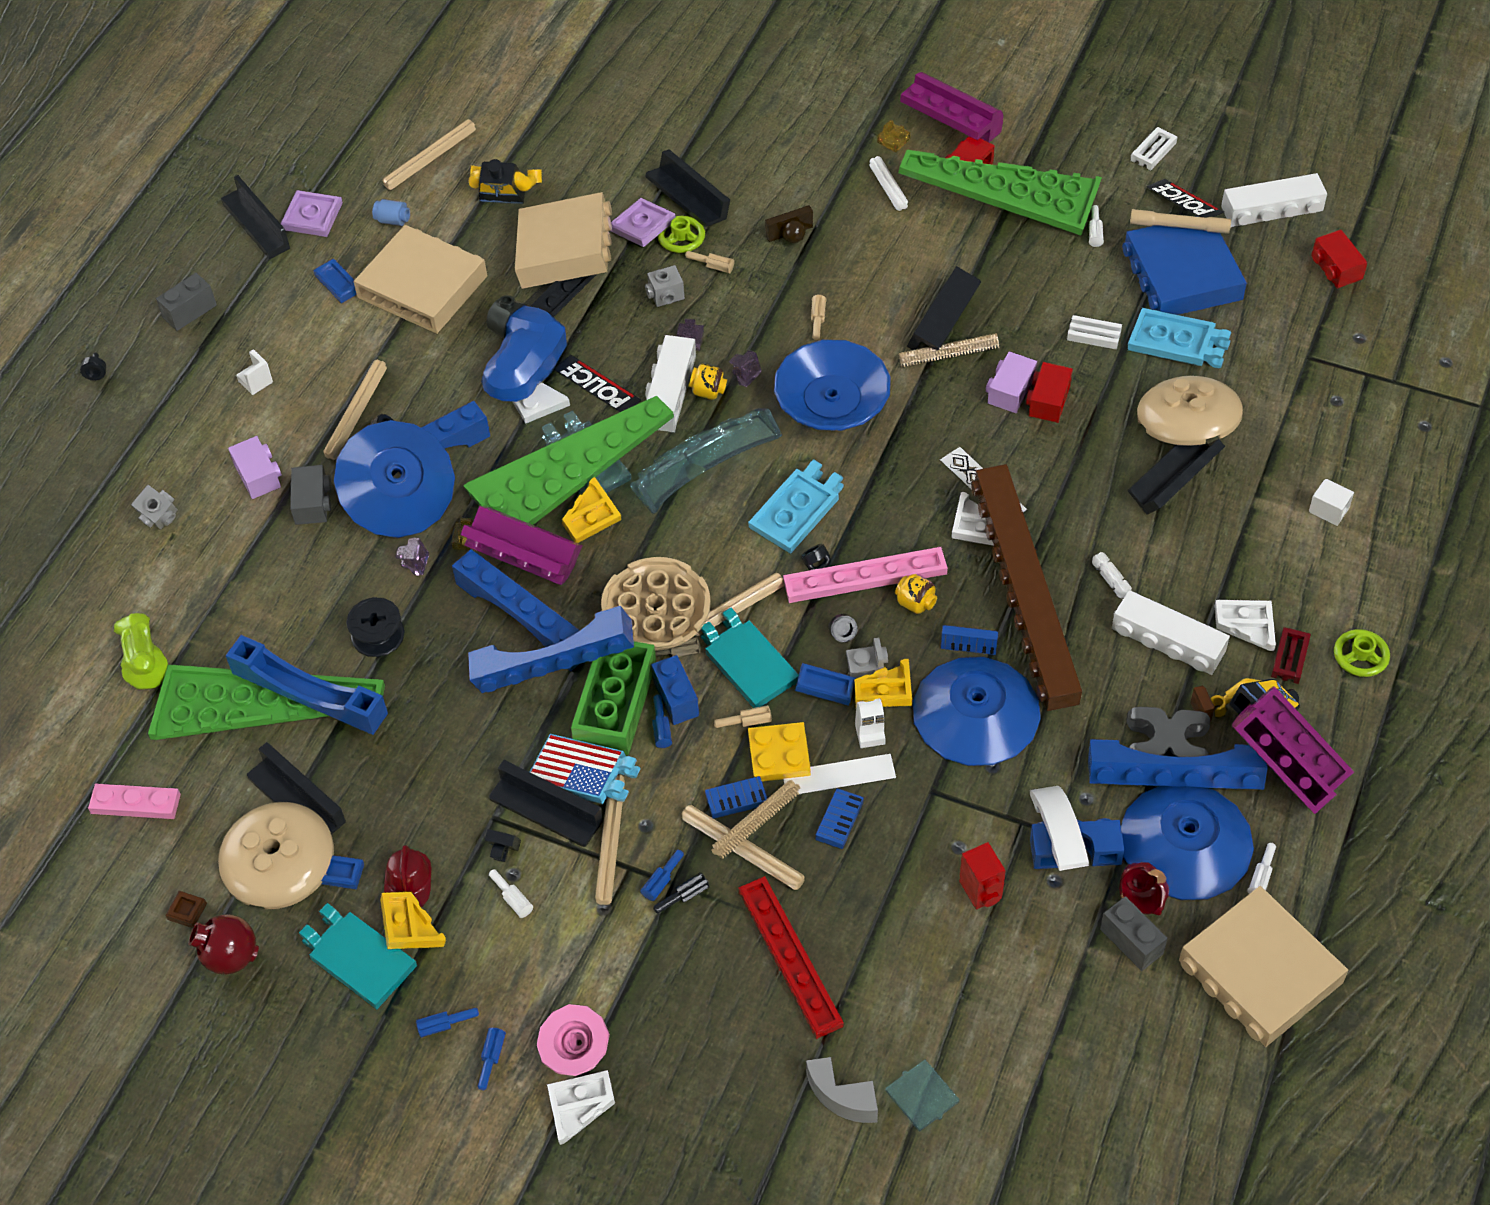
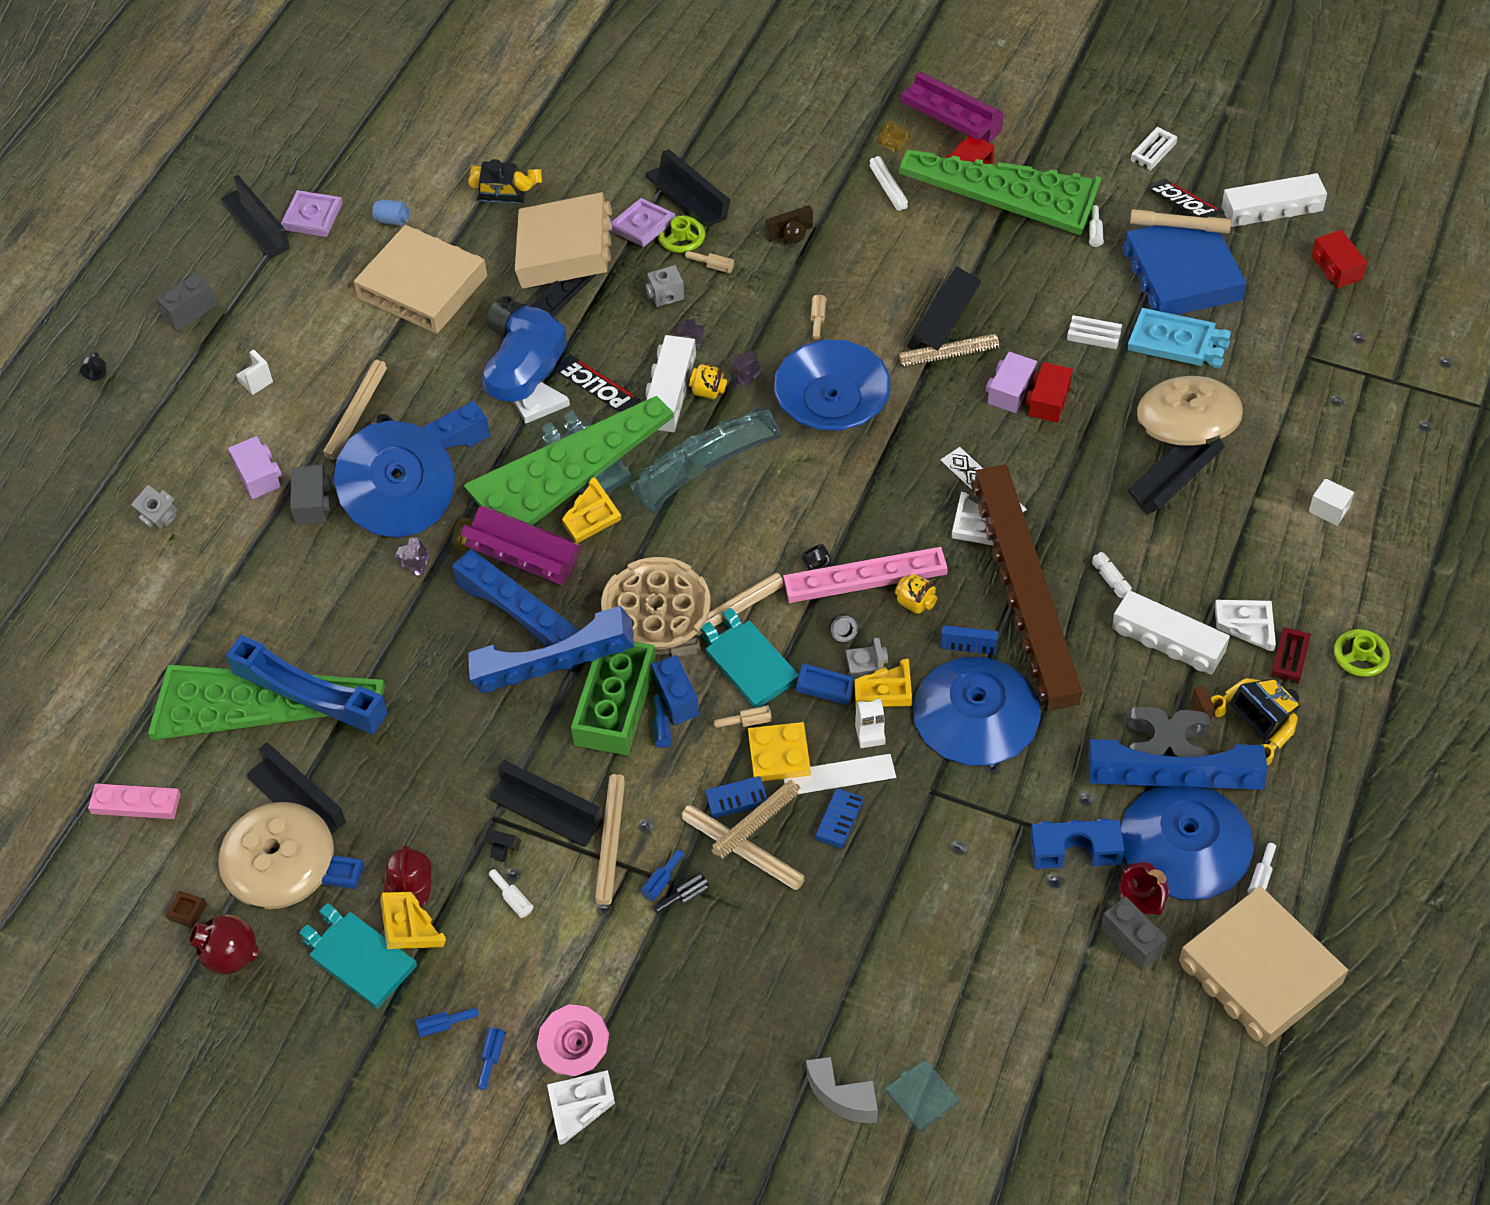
(142, 661): lime hair -> none
(336, 280): blue tile -> none
(375, 627): black piece -> none
(429, 154): tan axle -> none
(585, 768): tile -> none
(791, 957): red tile -> none
(797, 507): medium azure tile -> none
(982, 876): red brick -> none
(1061, 826): white slope -> none
(1292, 749): magenta brick -> none

